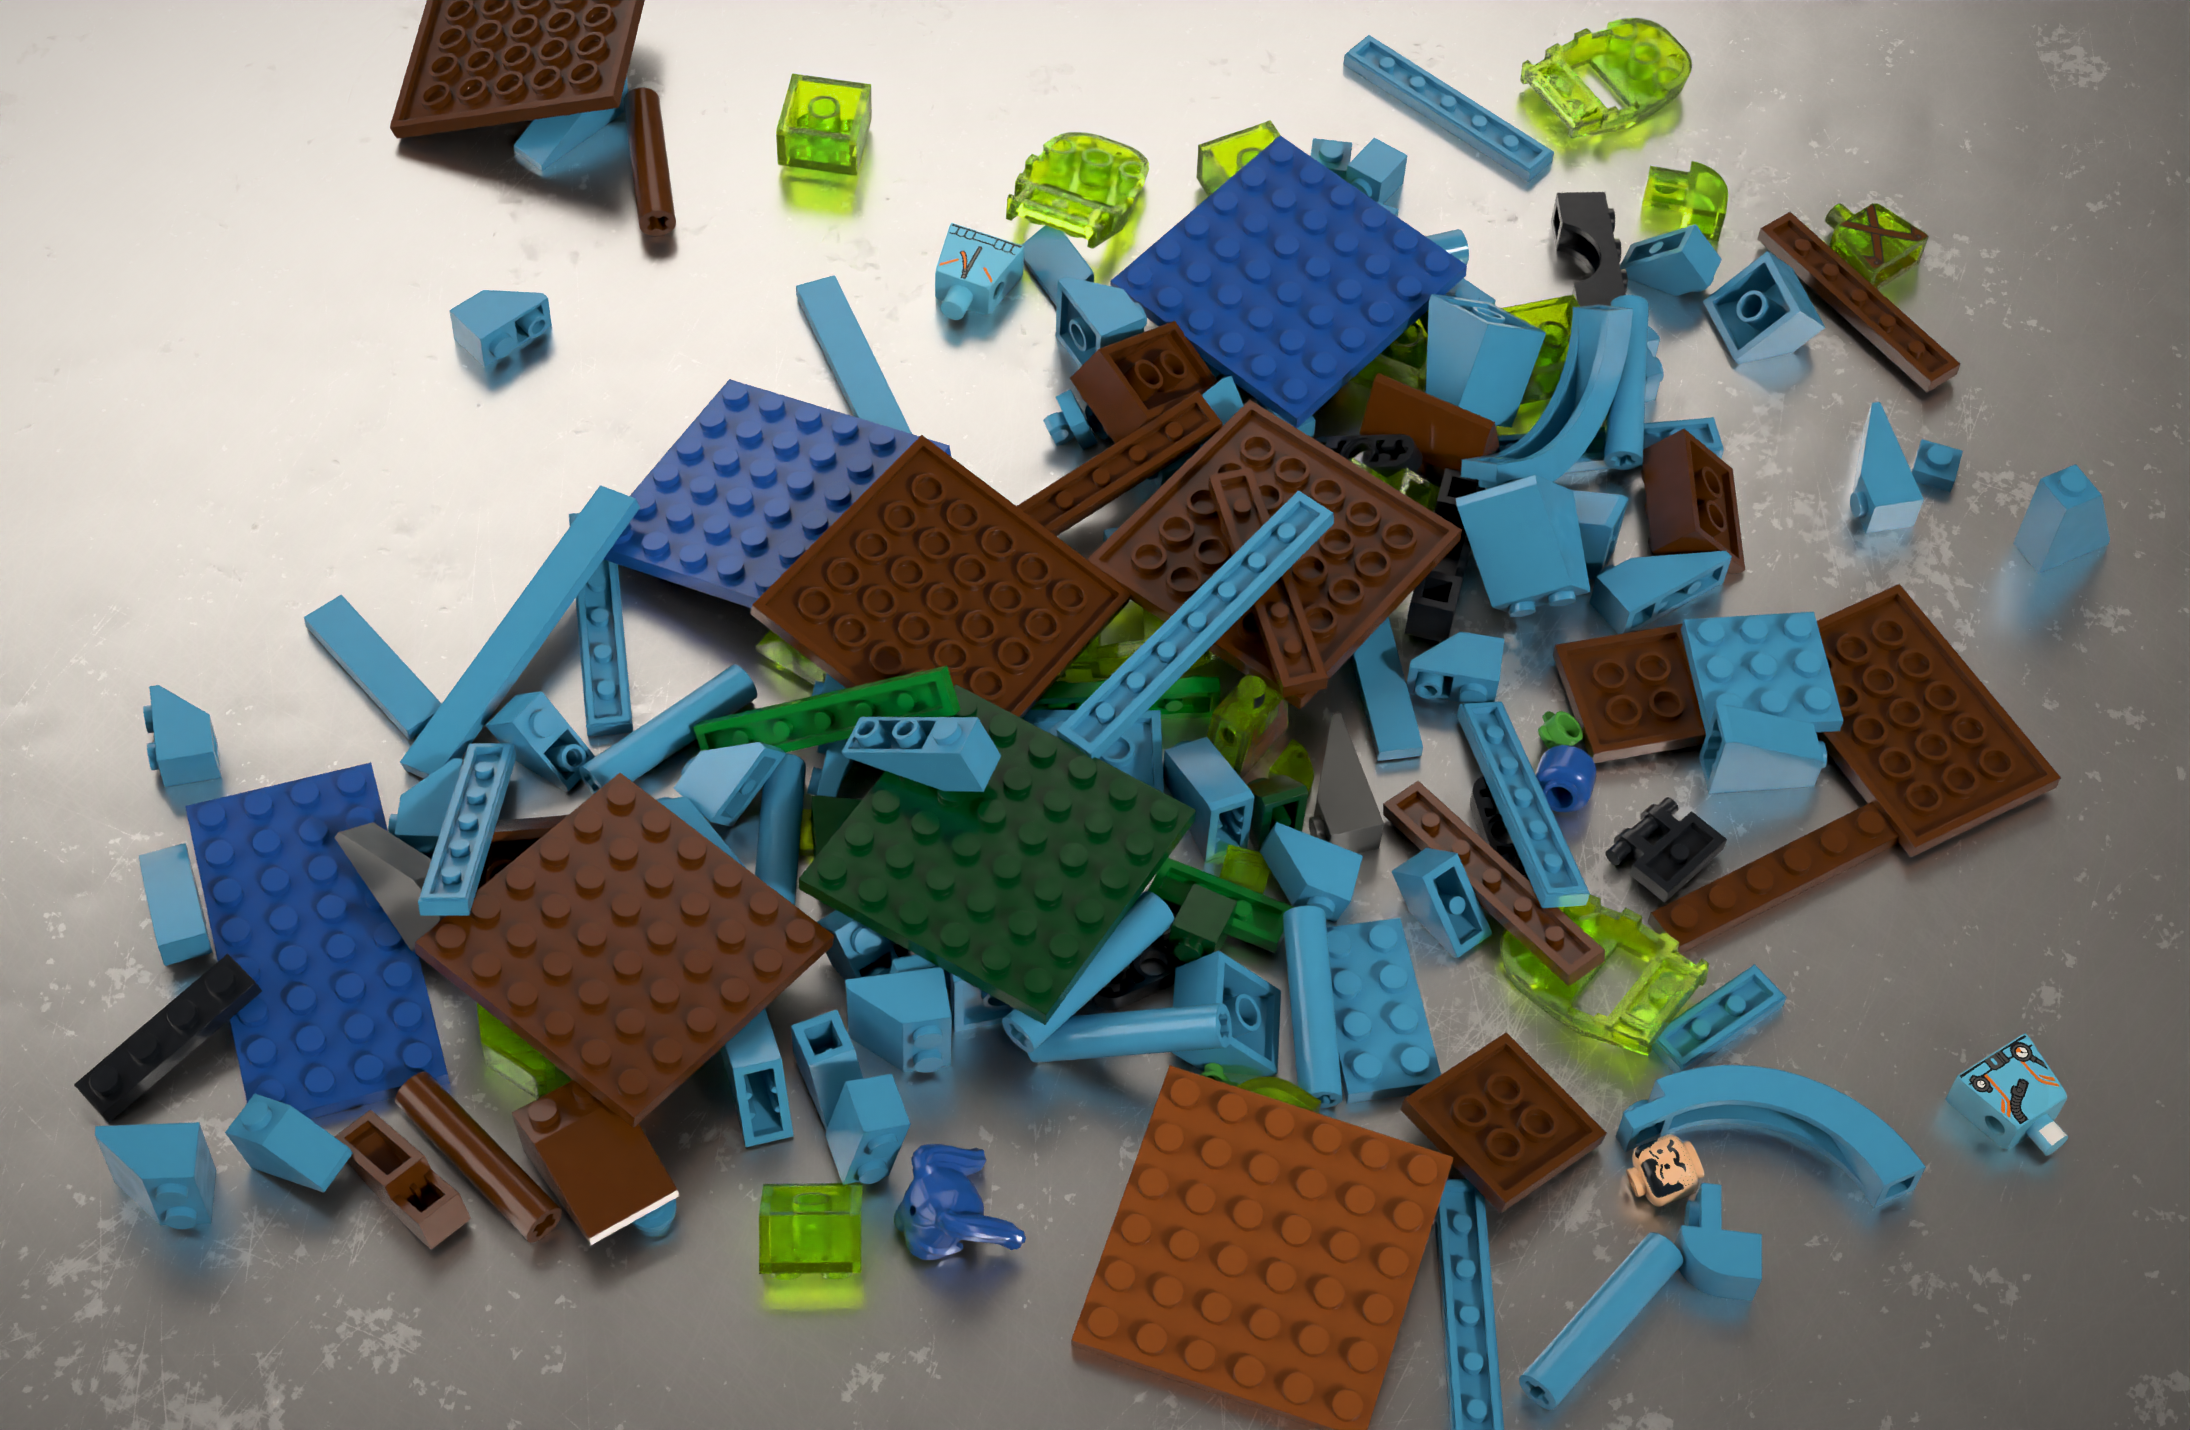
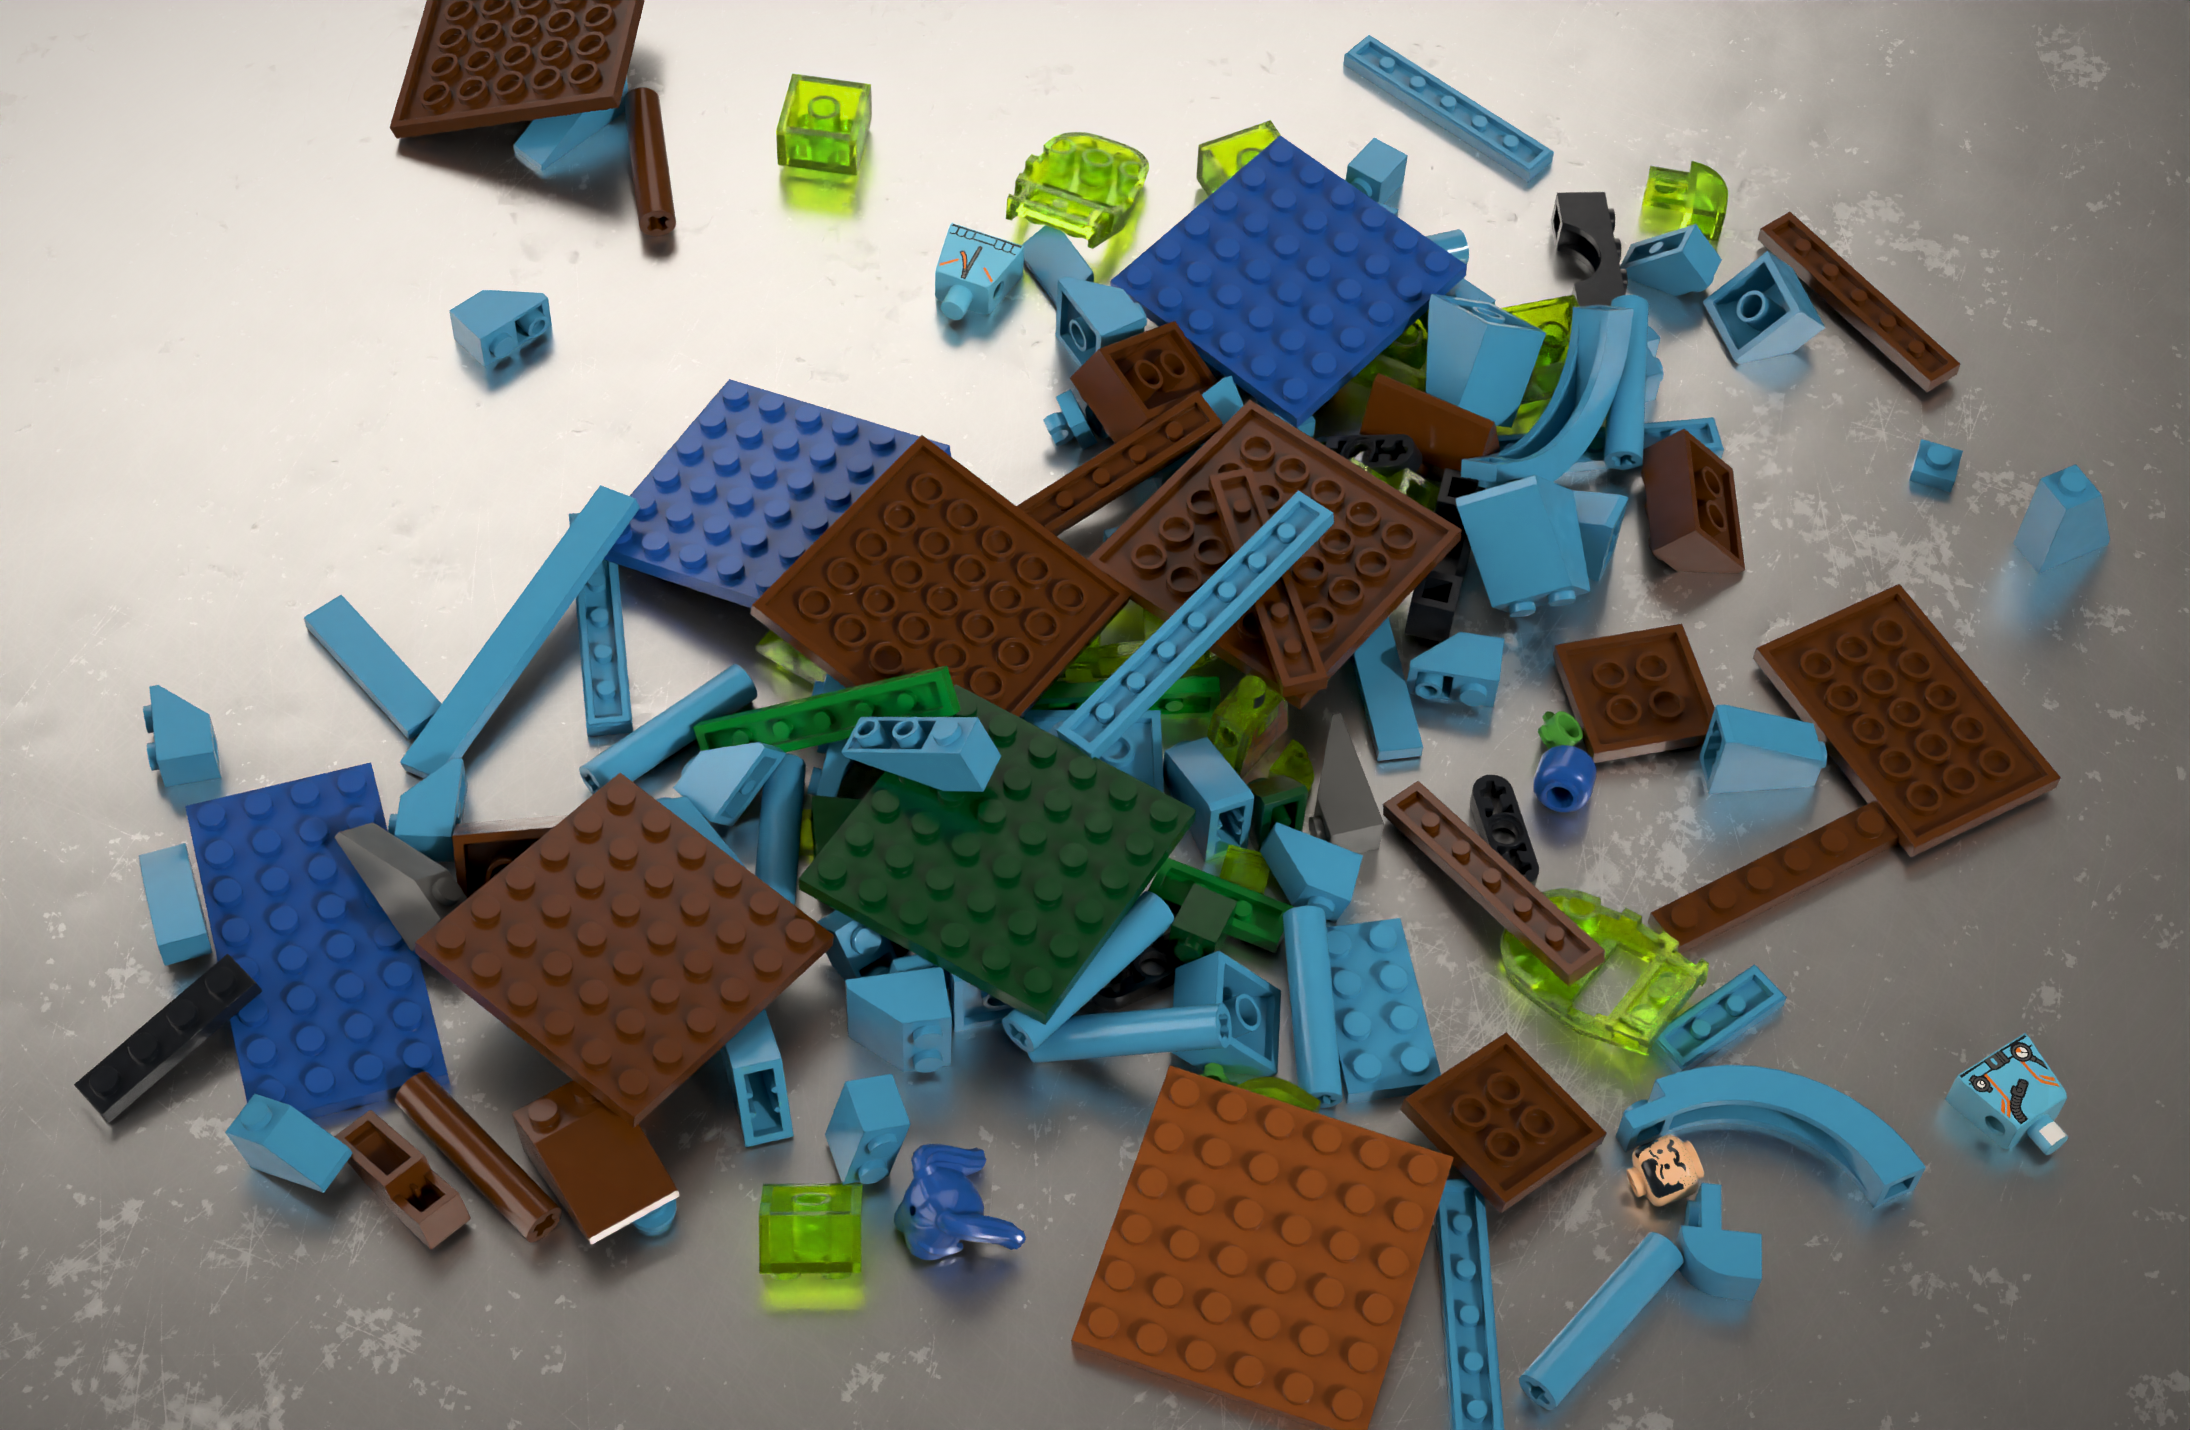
(162, 1170): dark azure slope -> none
(467, 830): dark azure tile -> none
(513, 1056): clear neon green slope -> none
(541, 739): dark azure slope -> none
(825, 1059): dark azure slope -> none
(849, 353): dark azure tile -> none
(1332, 154): dark azure plate -> none
(1443, 899): dark azure slope -> none
(1523, 805): dark azure tile -> none
(1631, 55): clear neon green slope -> none
(1654, 586): dark azure slope -> none
(1676, 857): black plate -> none
(1762, 666): dark azure plate -> none
(1876, 242): clear neon green torso -> none
(1884, 486): dark azure slope -> none

